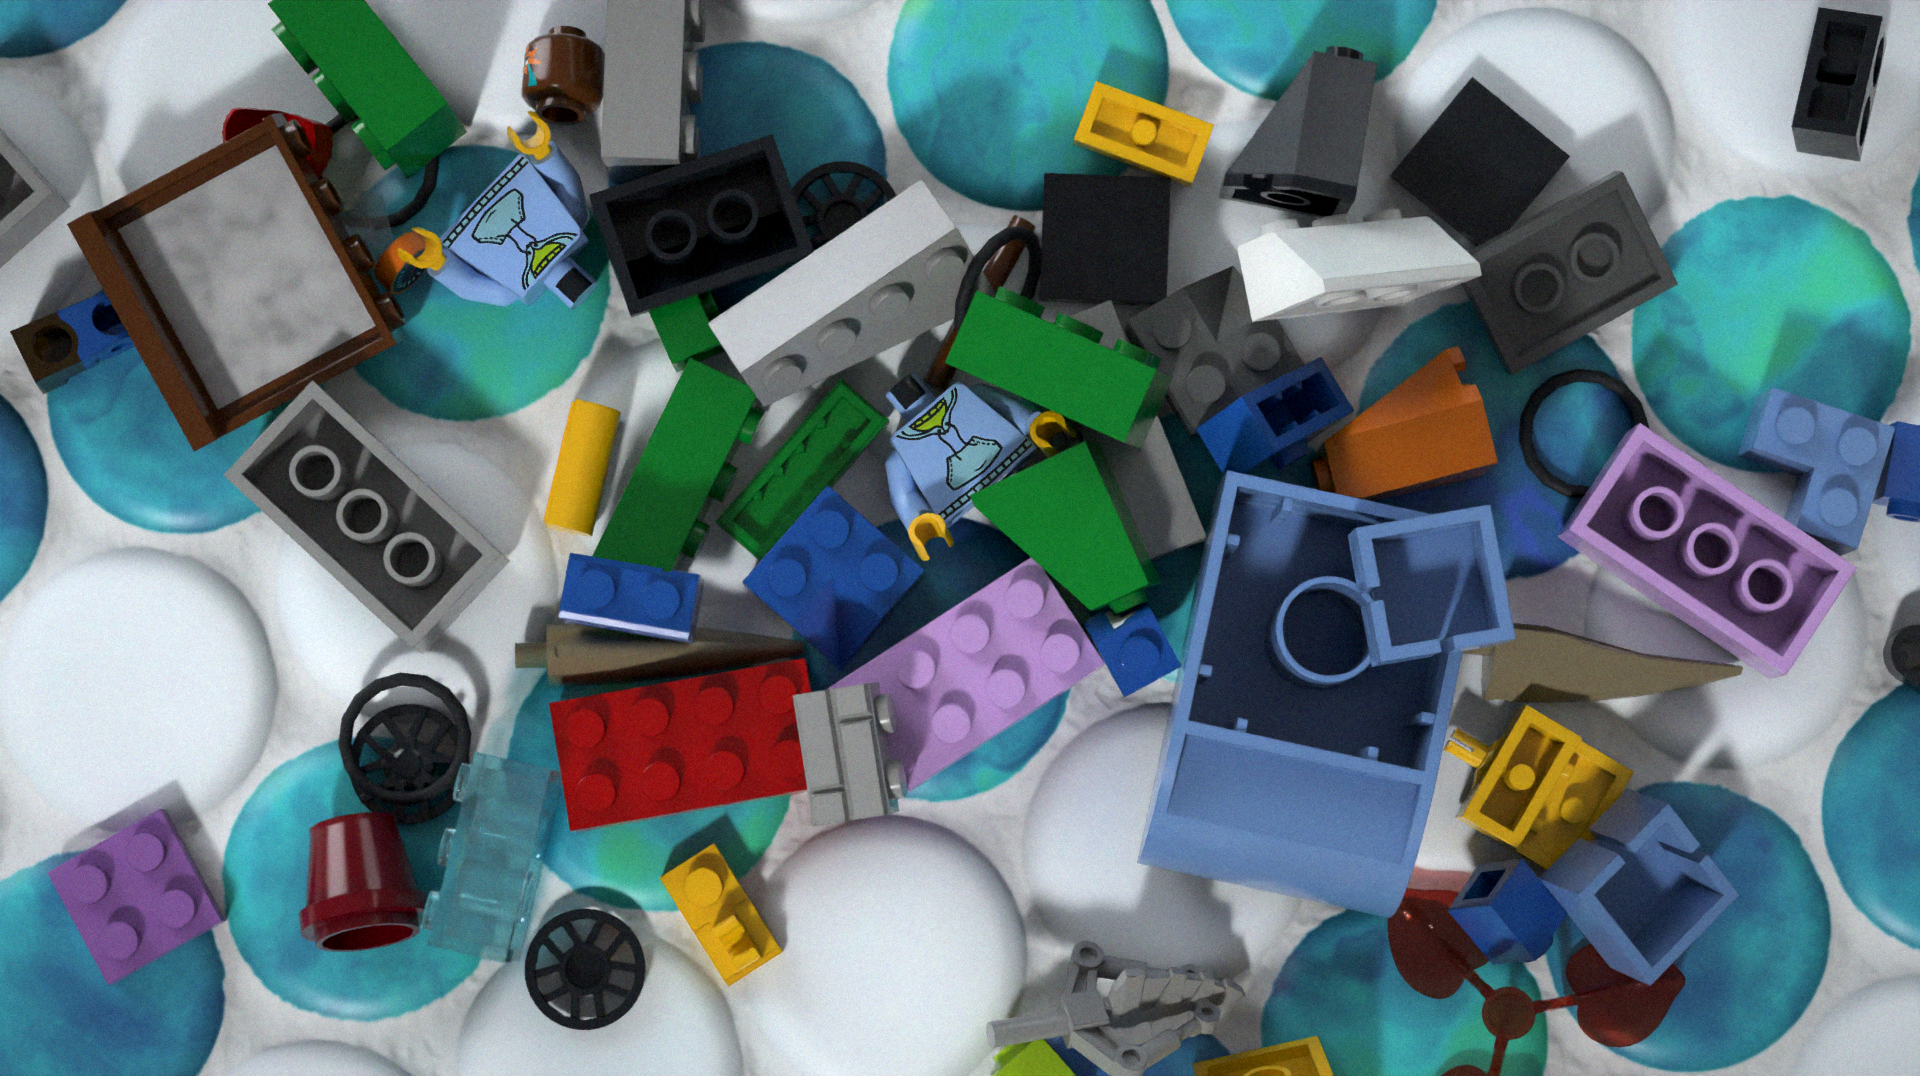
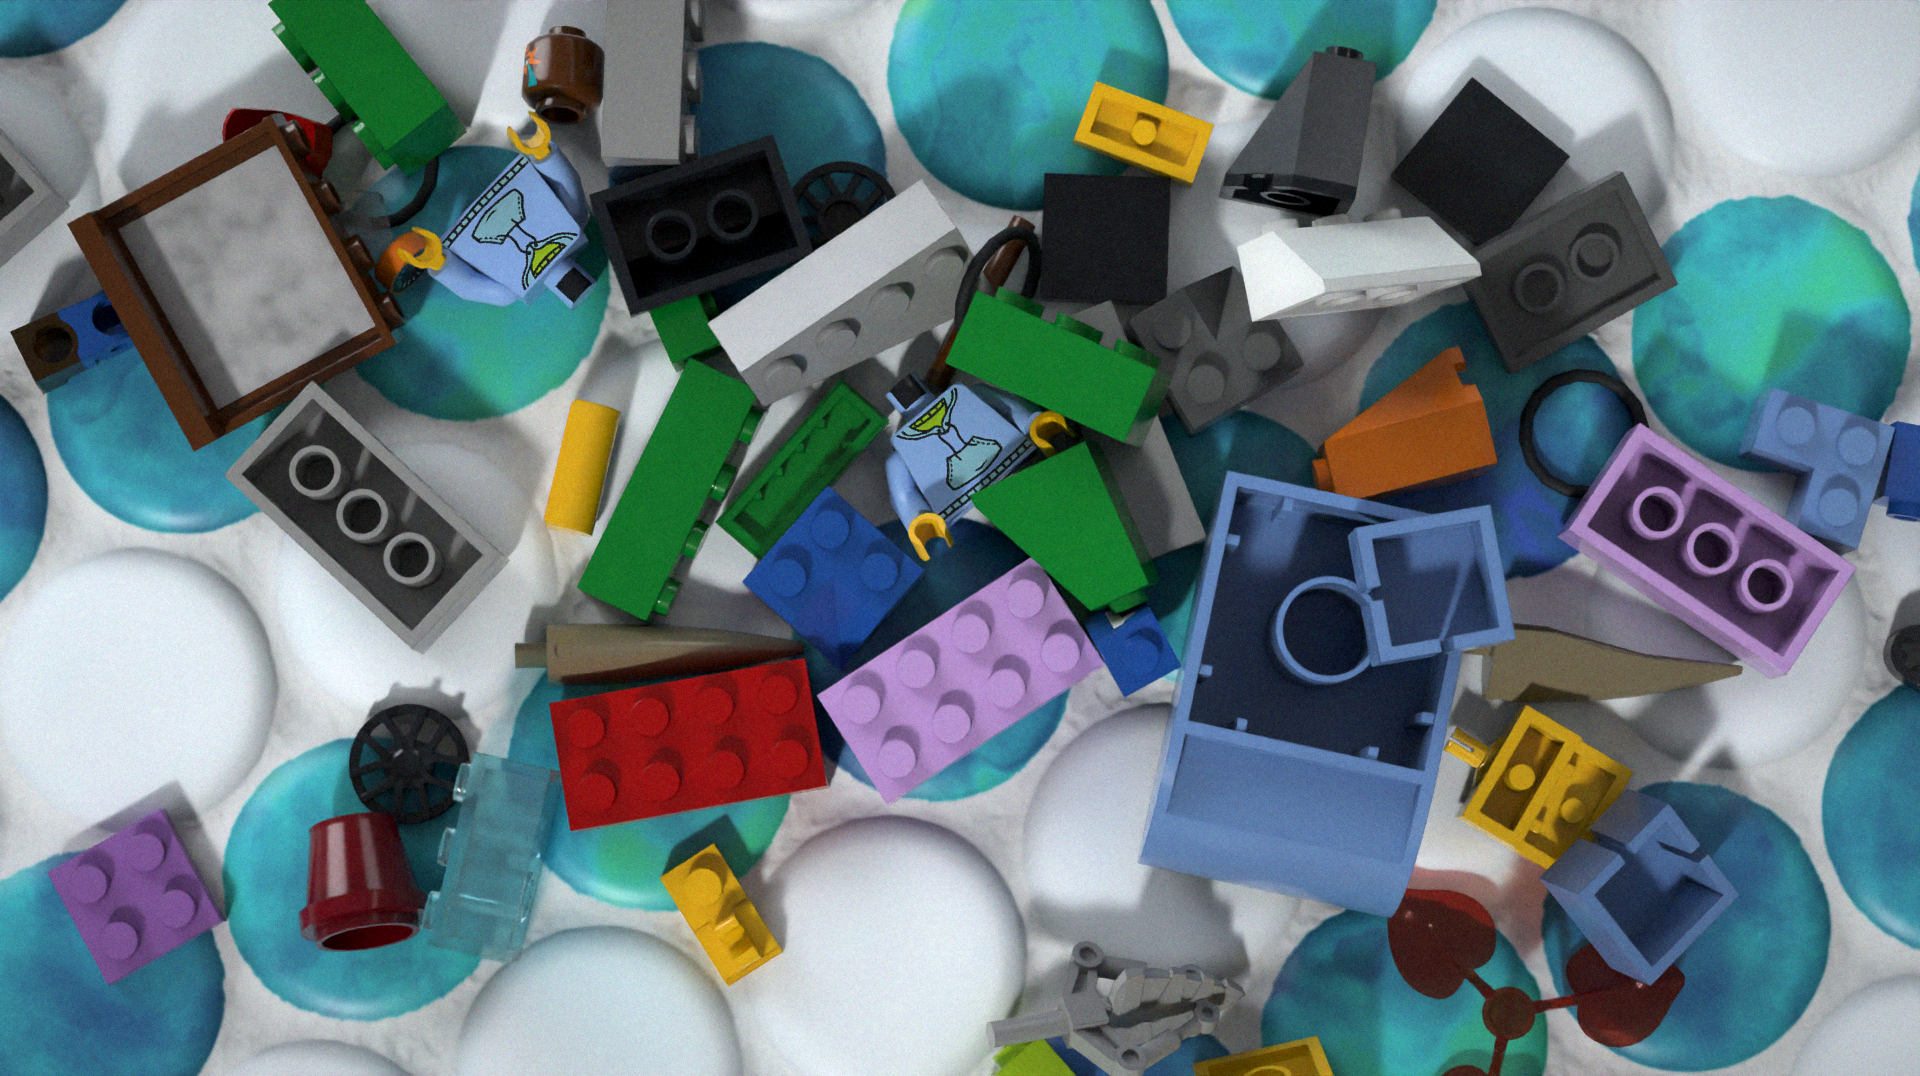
(371, 691): black piece -> none
(585, 969): black wheel -> none
(631, 598): blue brick -> none
(849, 753): light grey brick -> none
(1276, 420): blue brick -> none
(1507, 912): blue brick -> none
(1839, 84): black brick -> none

